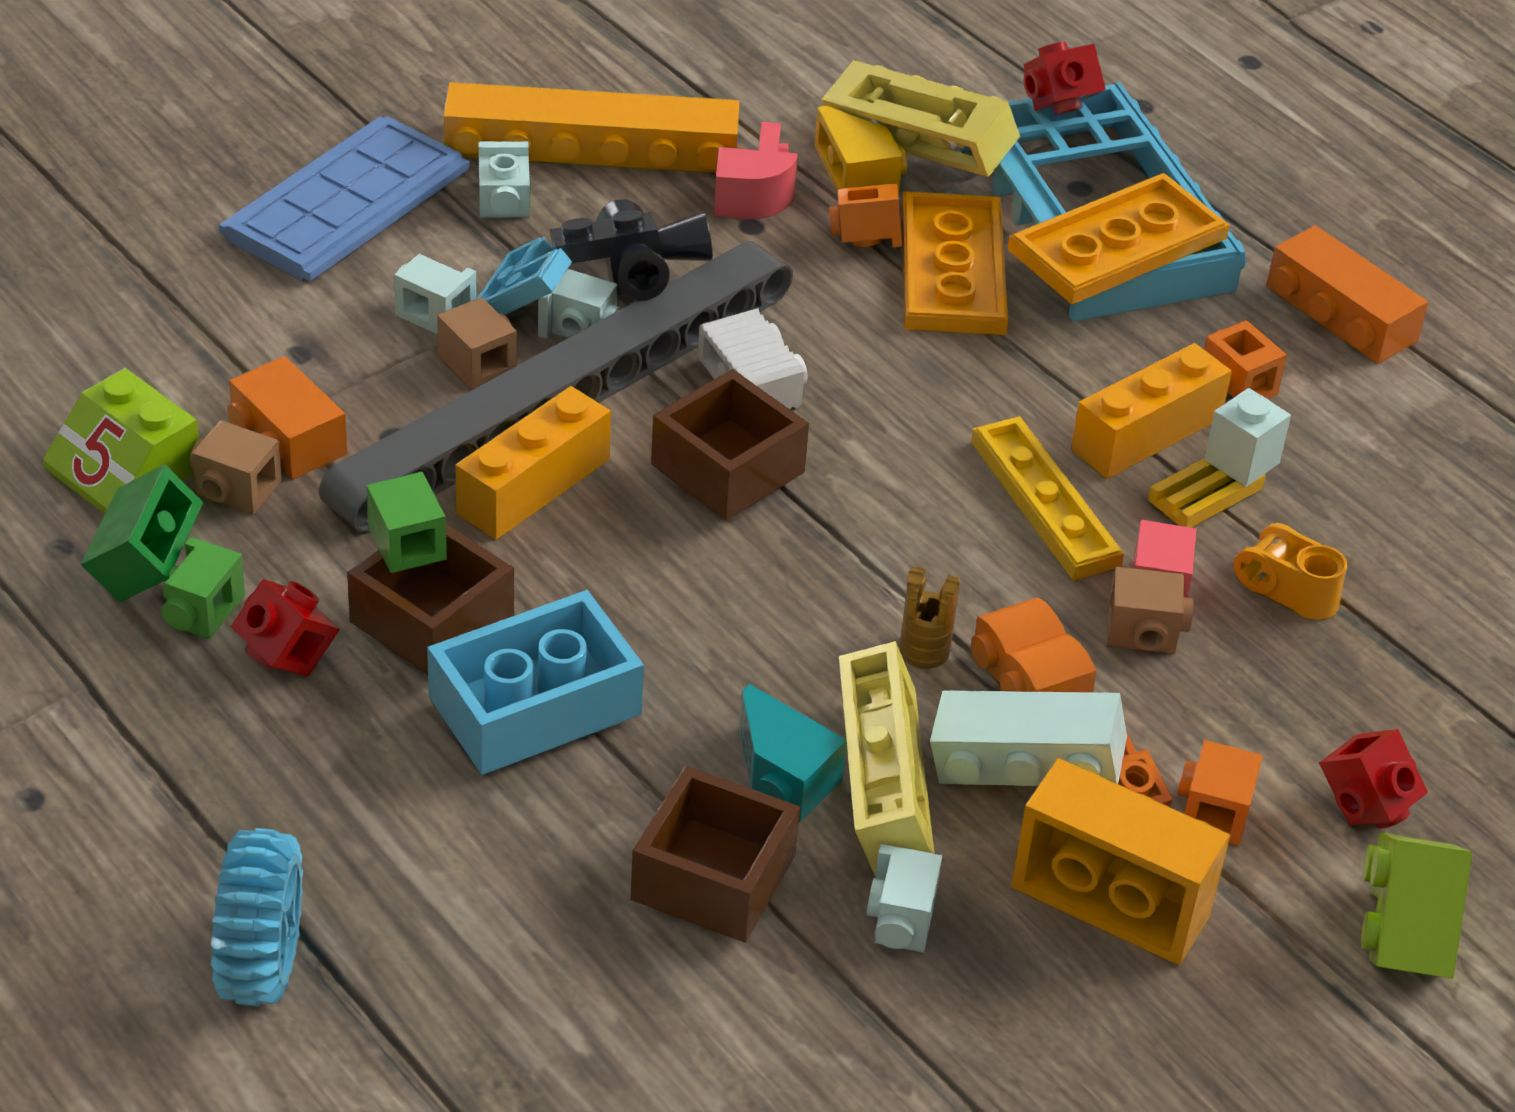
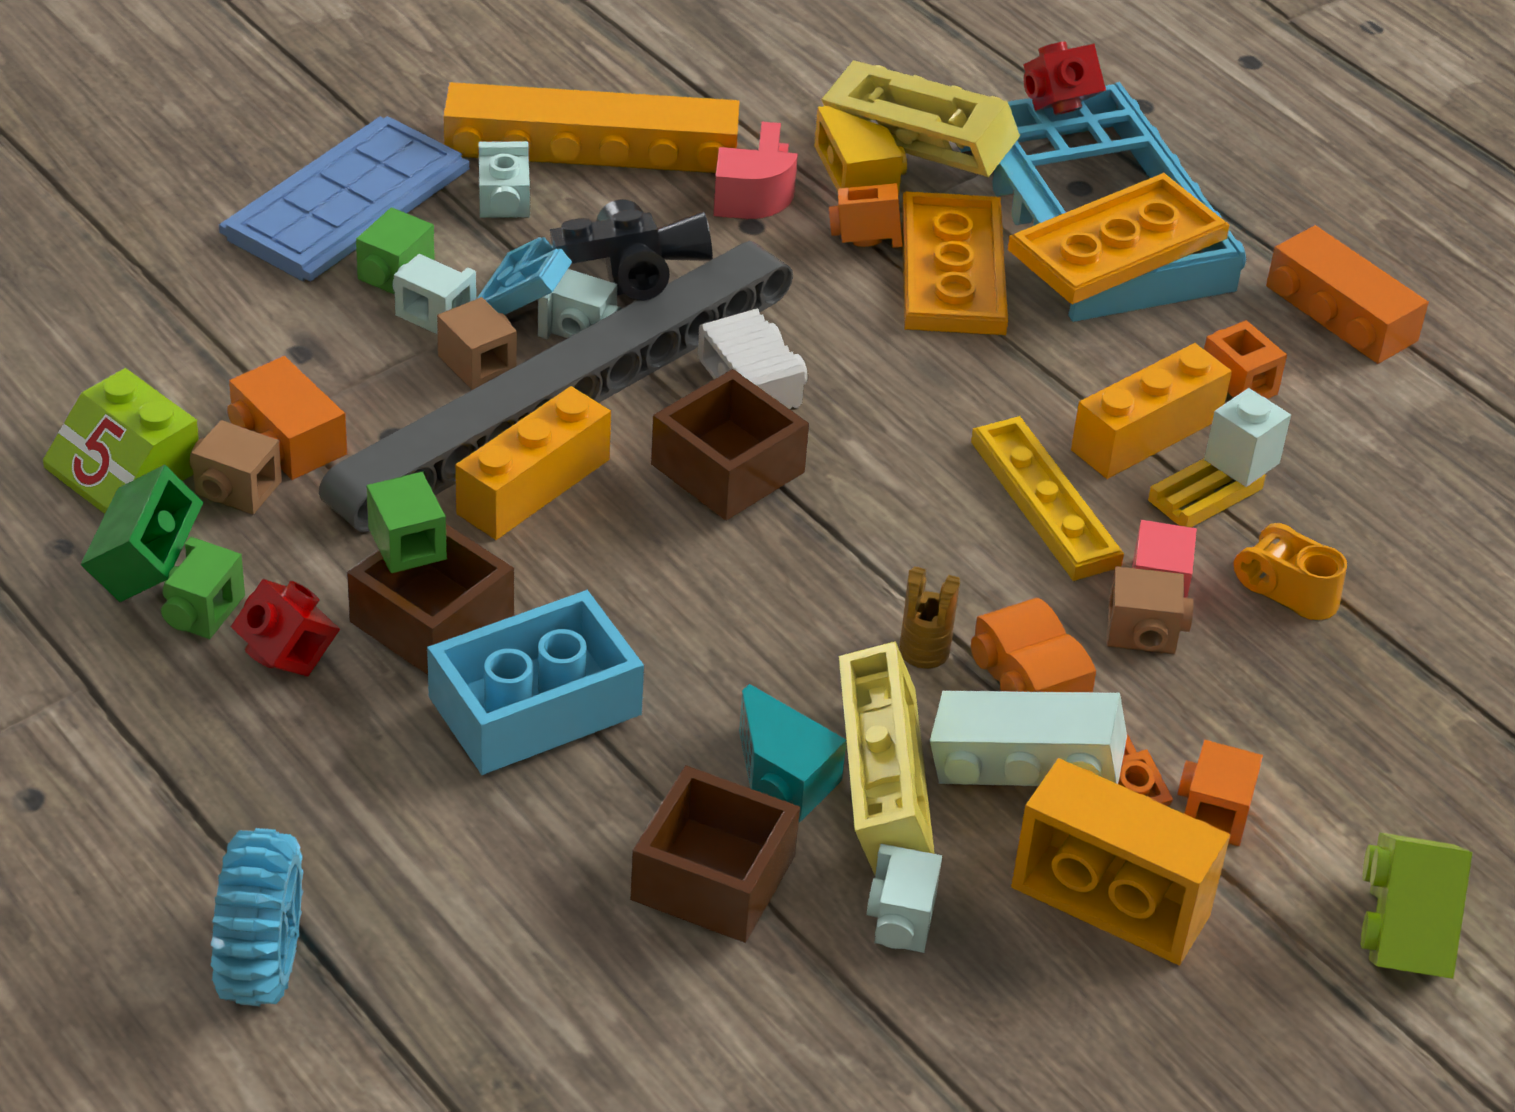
(390, 244): none -> bright green brick
(1374, 779): red brick -> none

